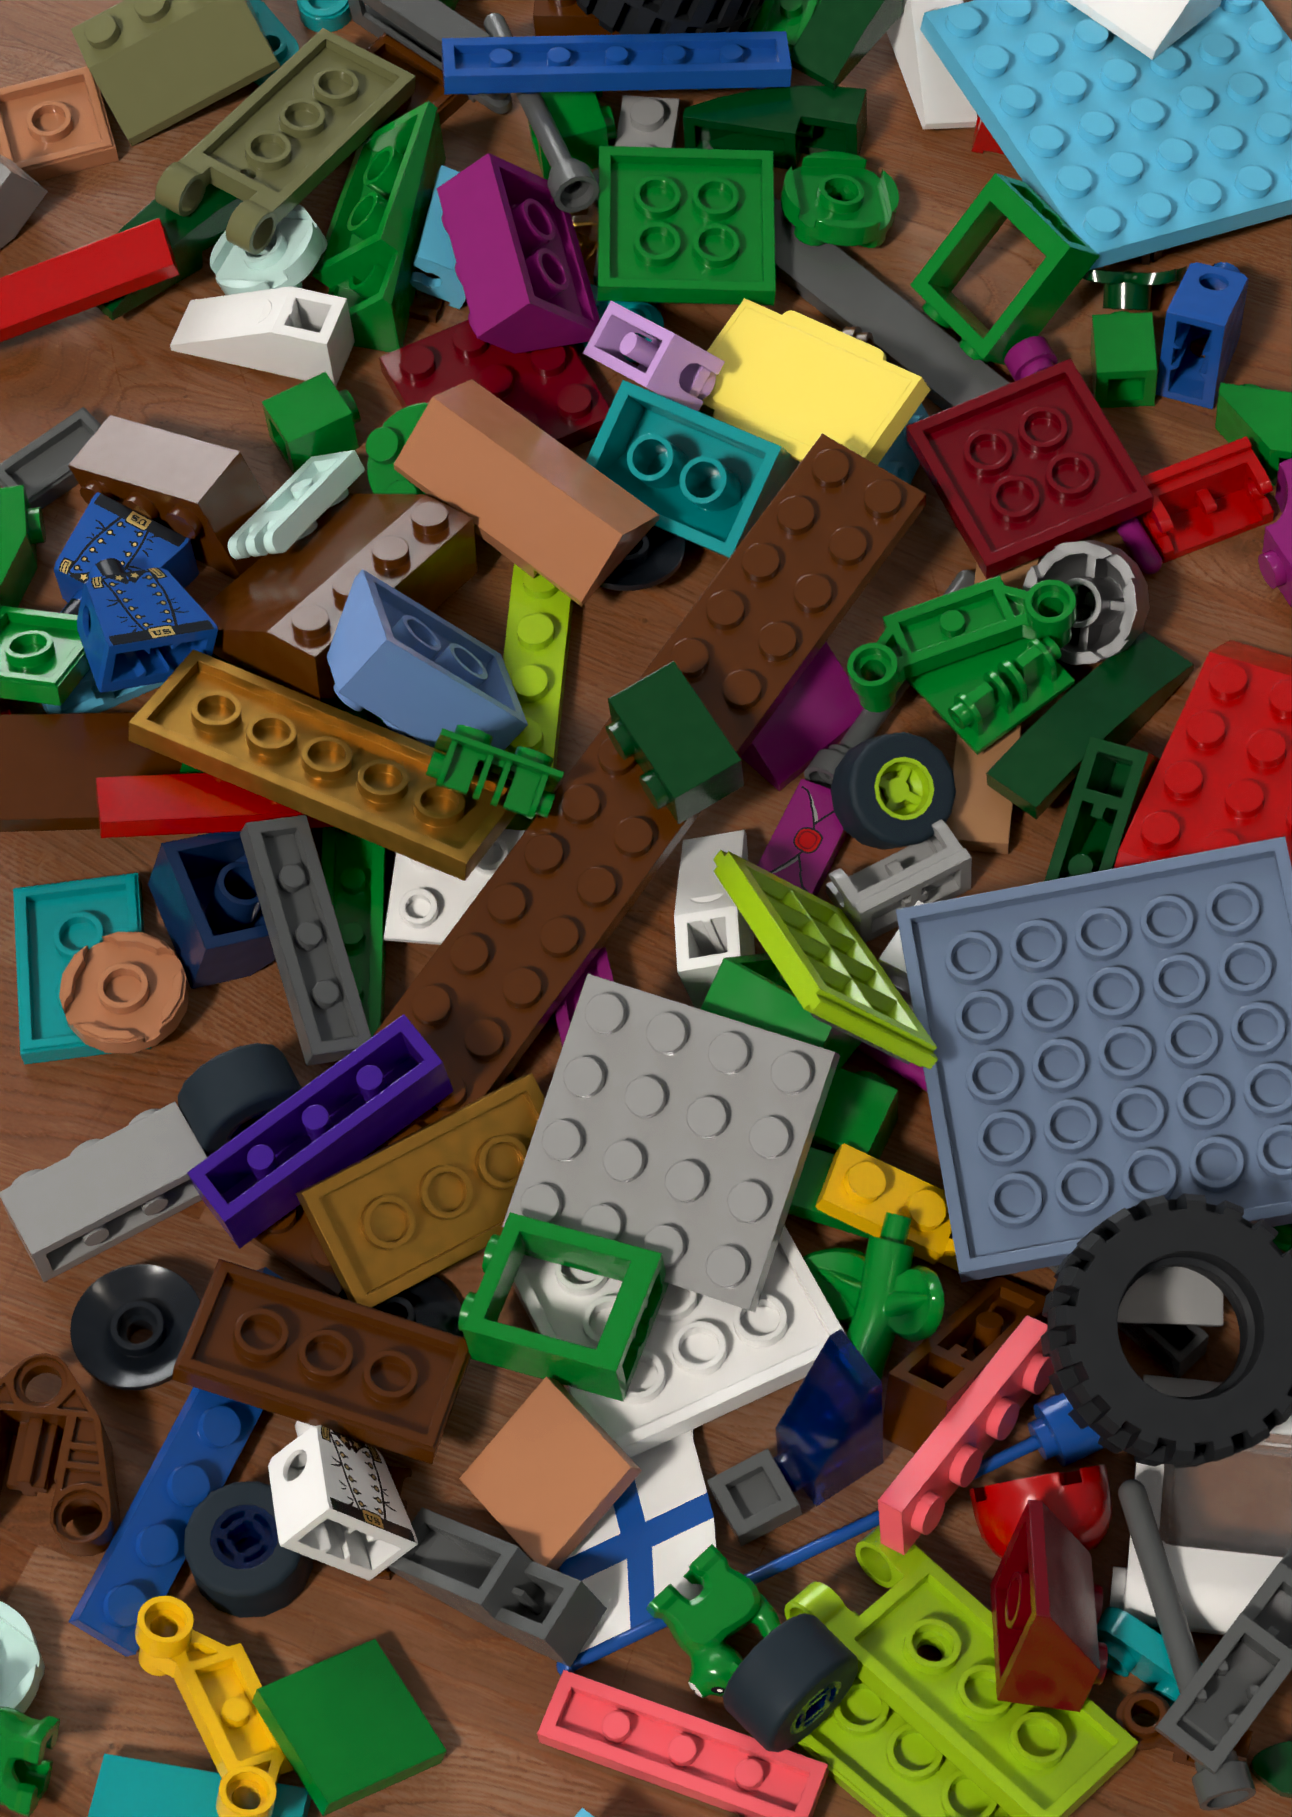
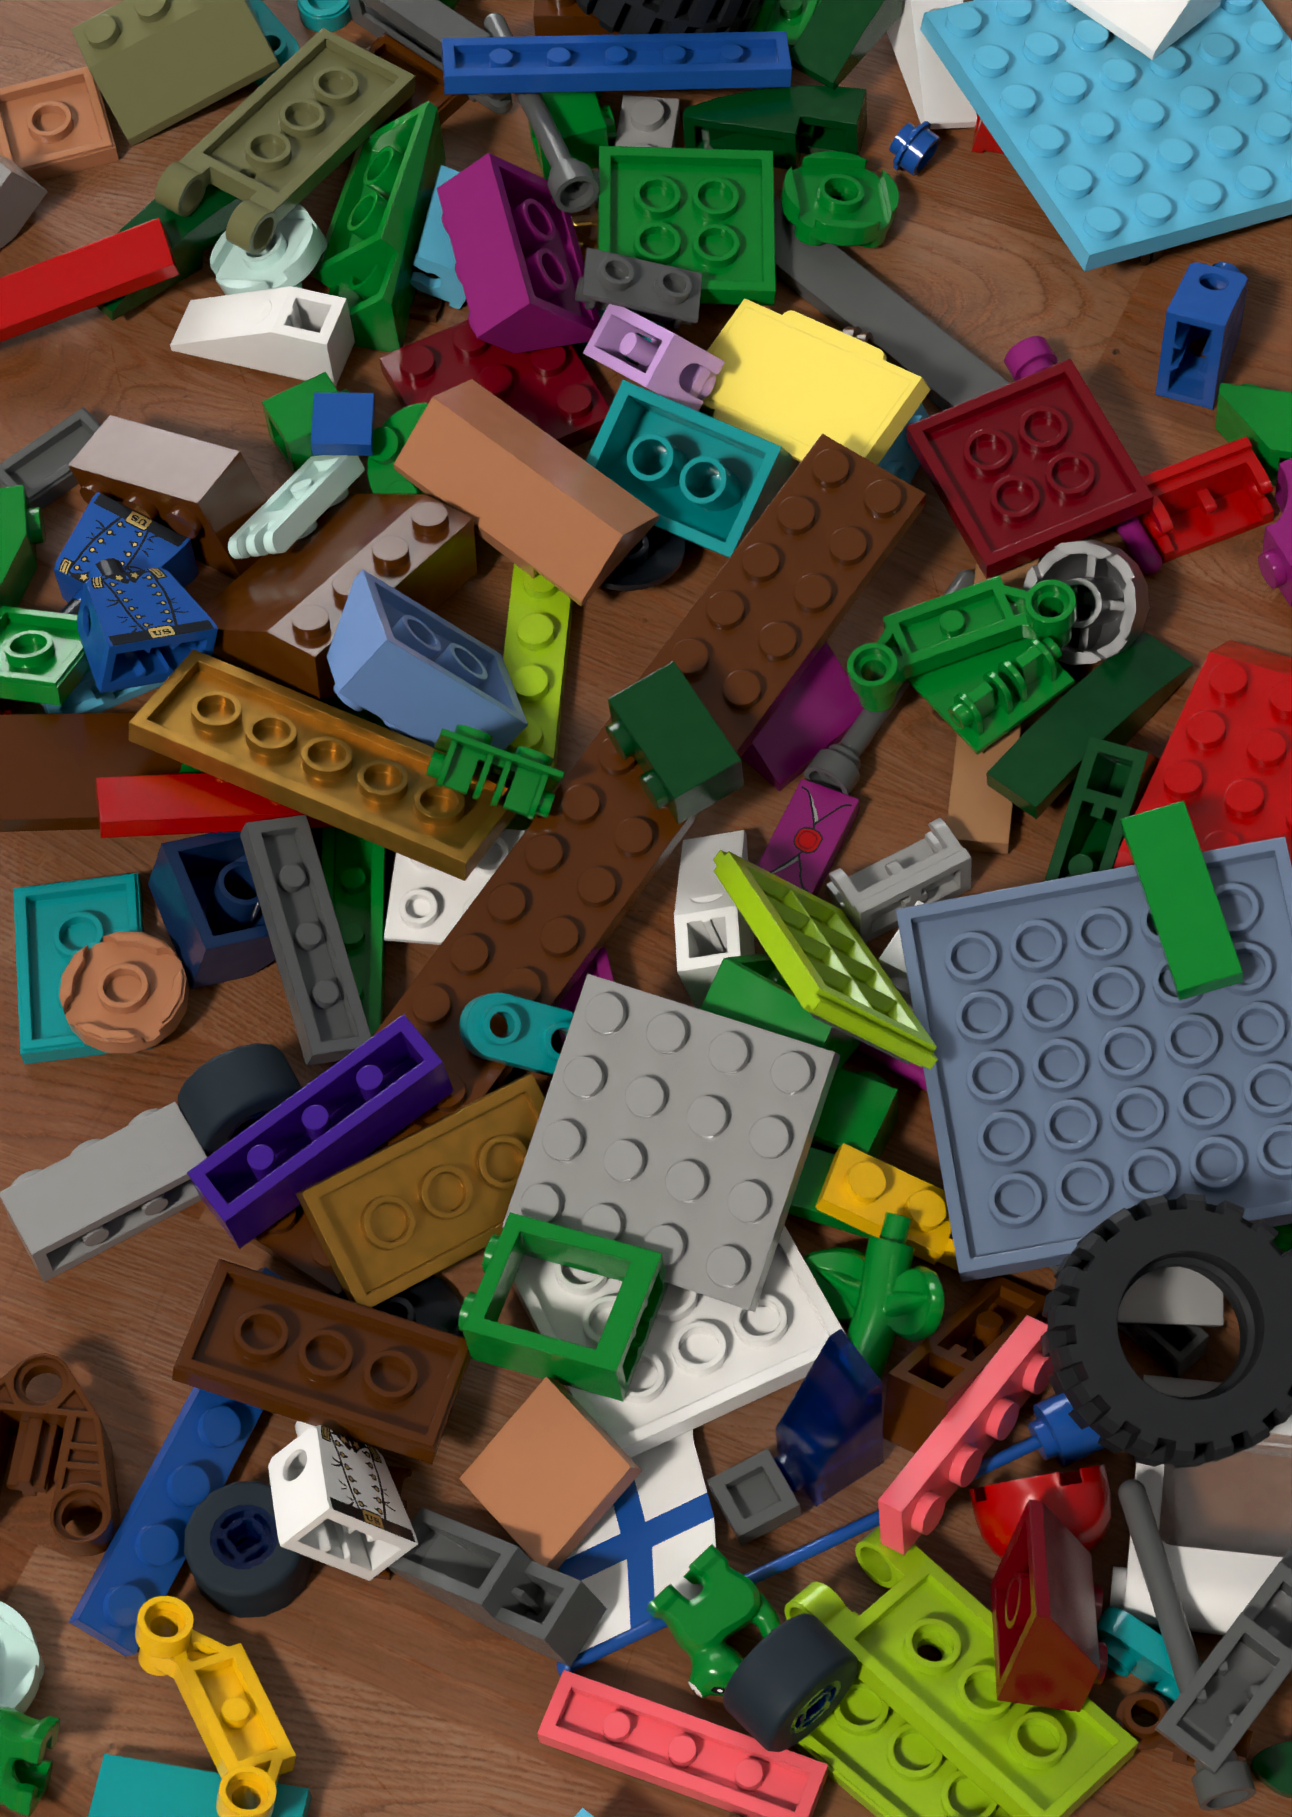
(117, 1308): black dish -> none
(343, 424): none -> blue tile
(349, 1726): green tile -> none
(527, 1032): none -> teal plate
(651, 288): none -> dark grey hinge
(914, 147): none -> blue plate
(914, 781): black wheel -> none
(1043, 294): green window -> none
(1123, 359): green brick -> none
(1131, 289): dark green animal -> none
(1181, 900): none -> green tile

